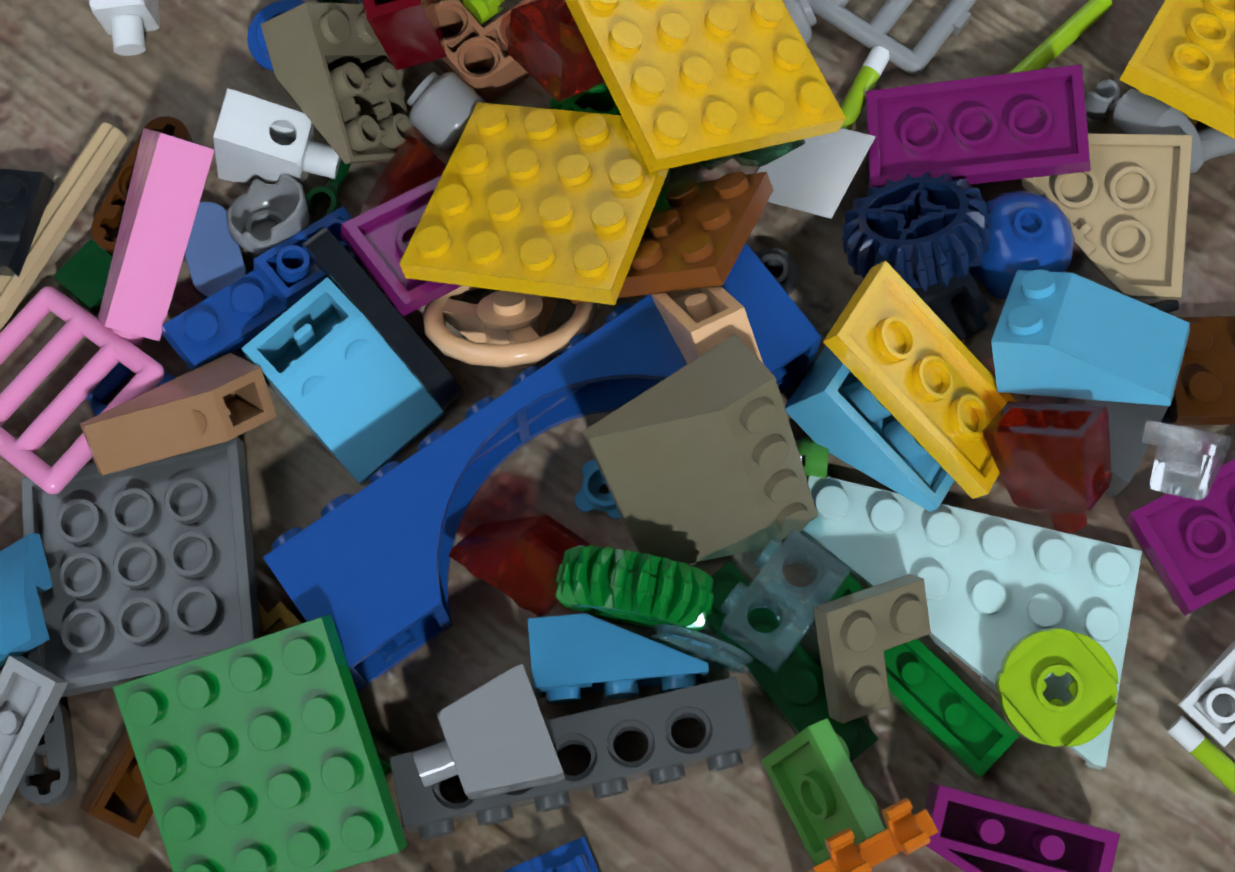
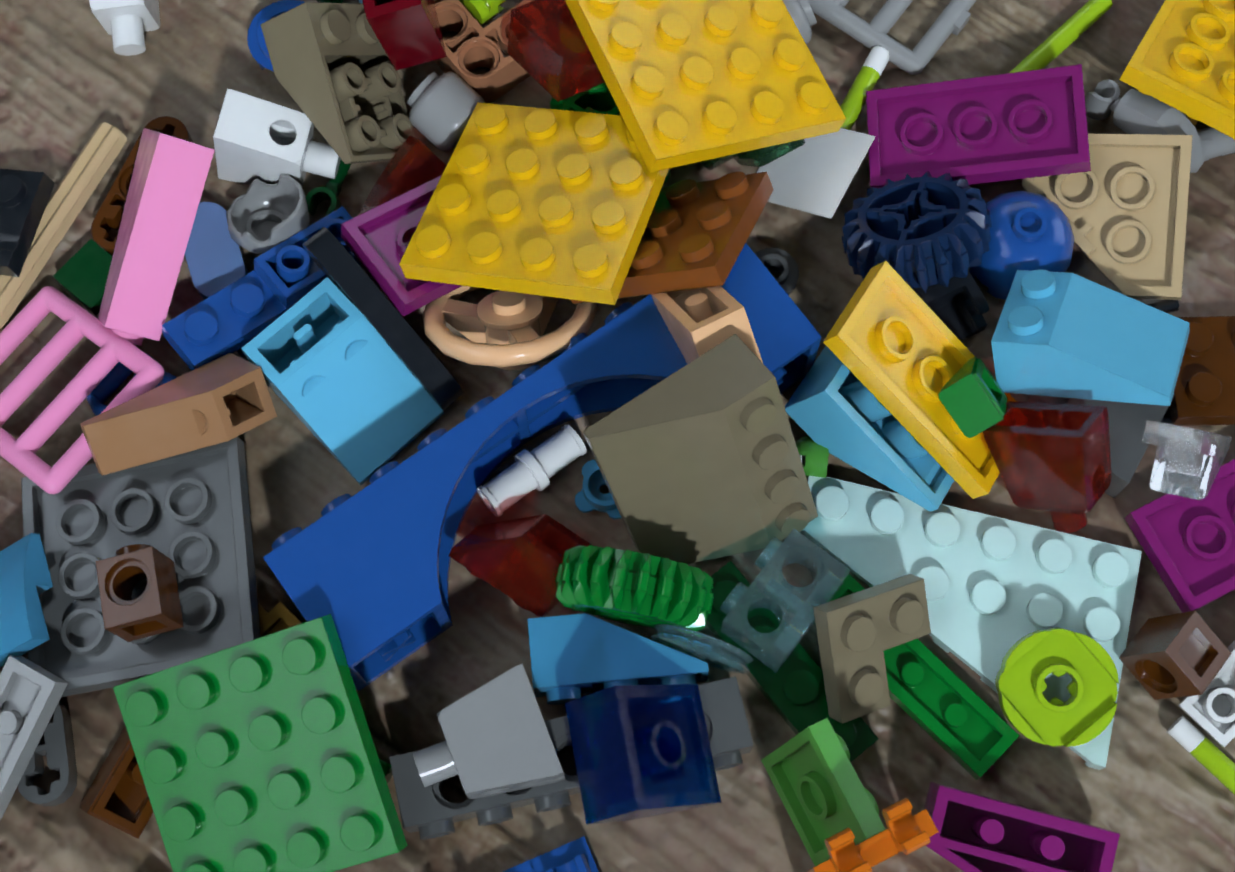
(155, 609): none -> reddish brown brick
(532, 470): none -> white pin
(642, 752): none -> clear blue slope
(974, 398): none -> green slope
(1175, 655): none -> reddish brown brick

